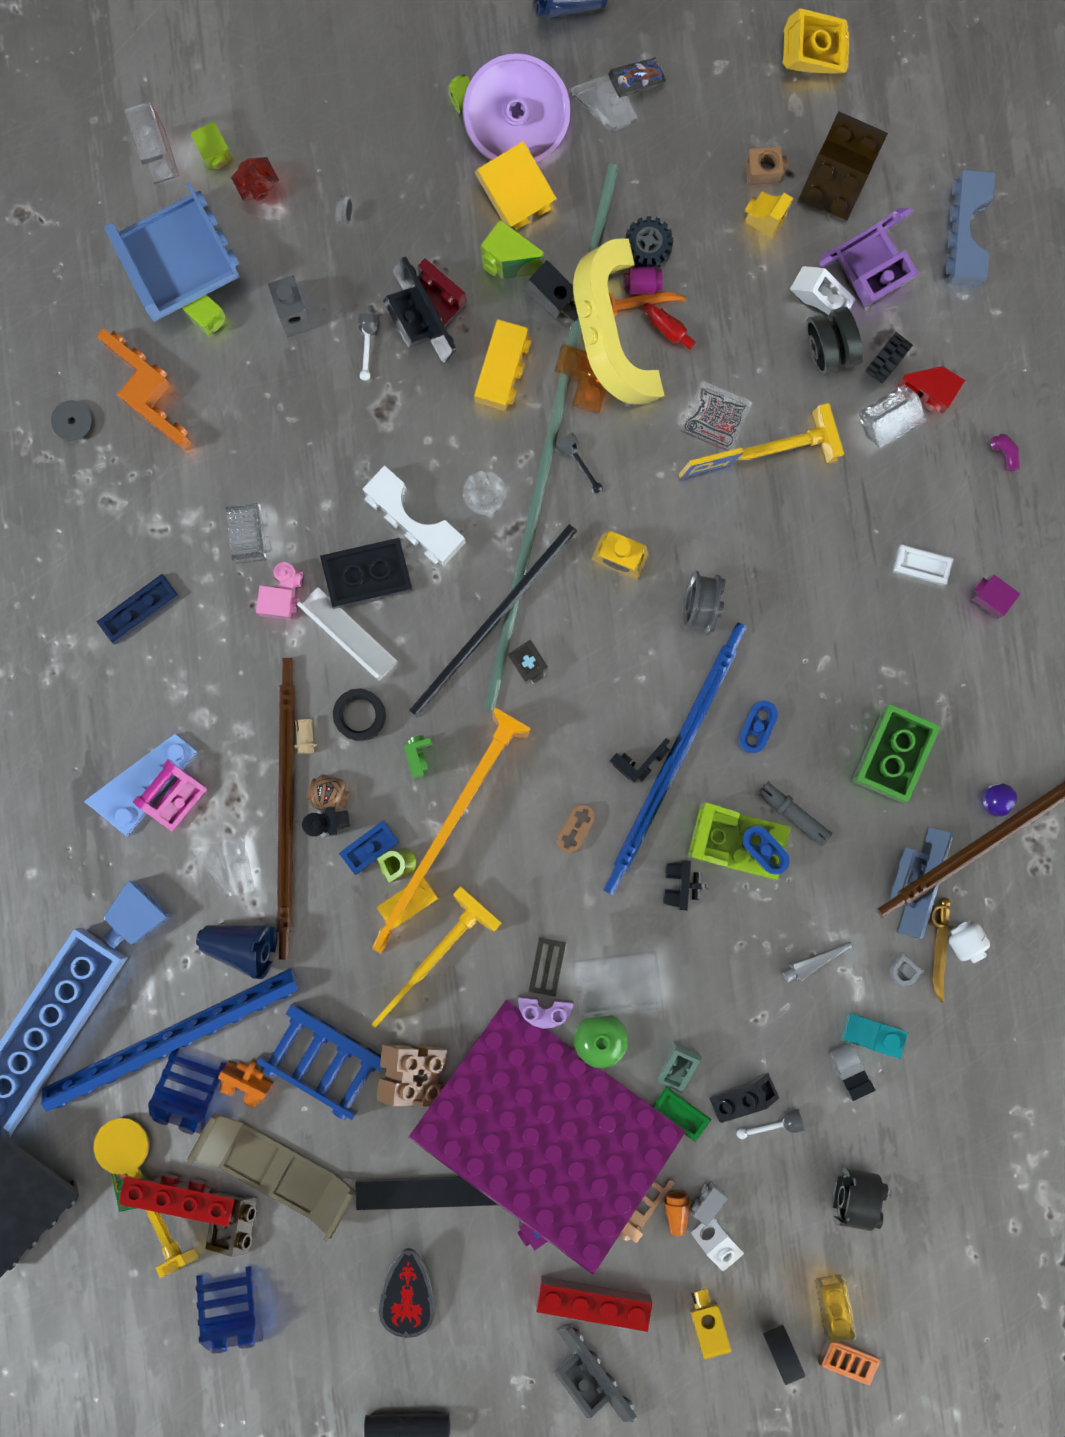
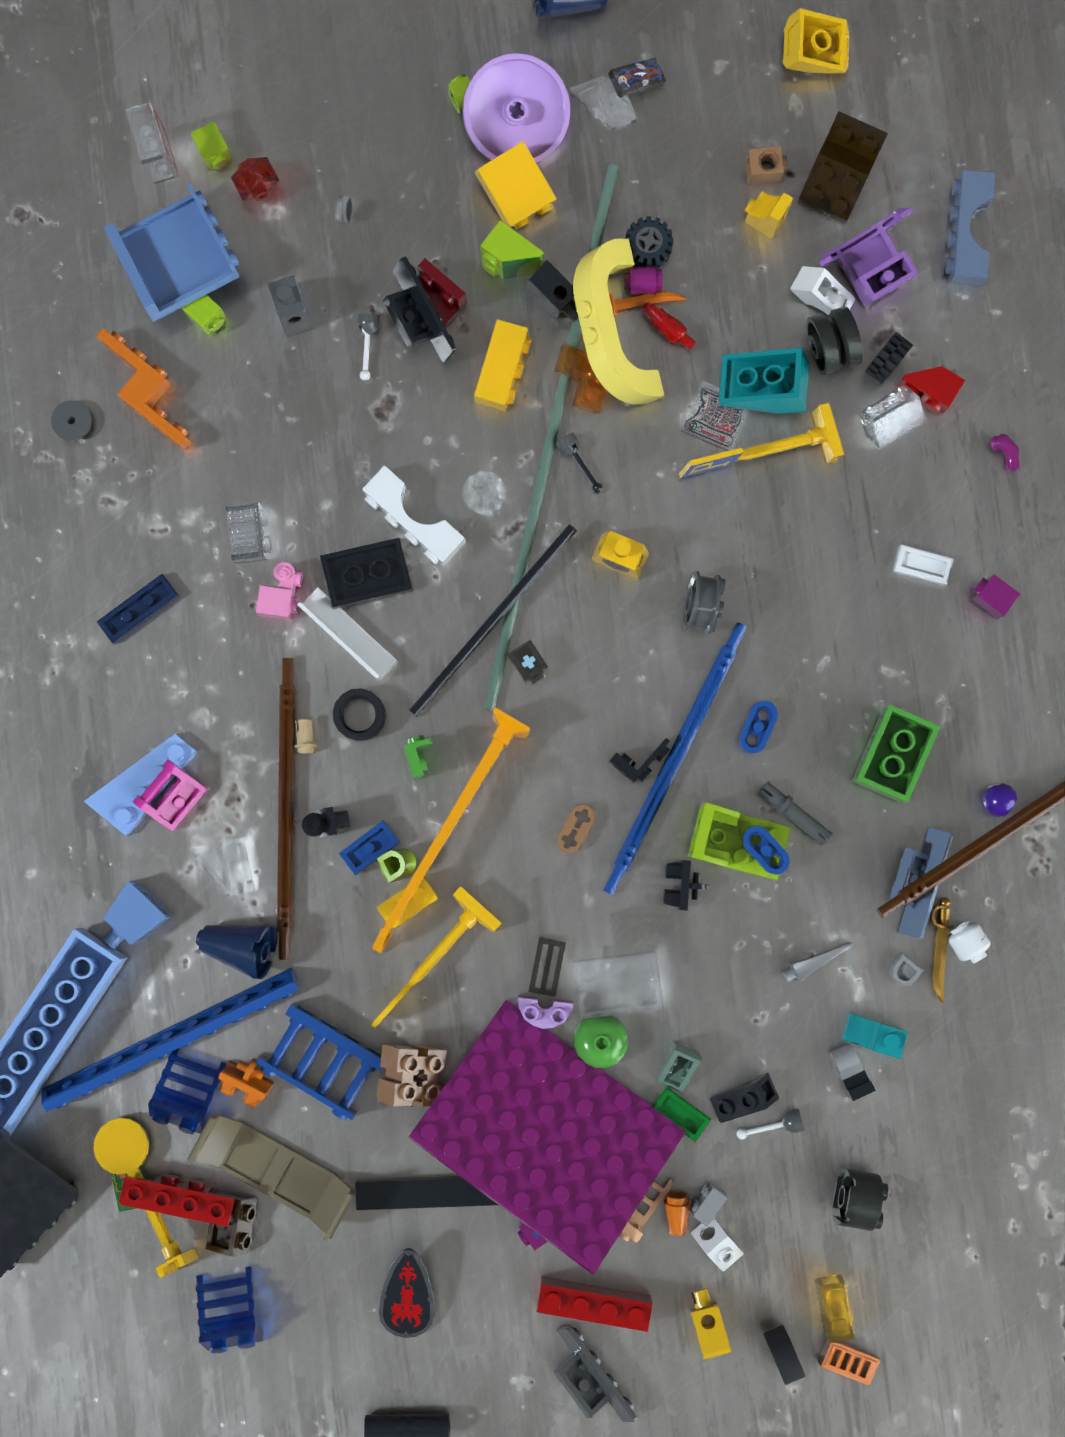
(327, 792): medium nougat head -> none
(765, 381): none -> teal slope

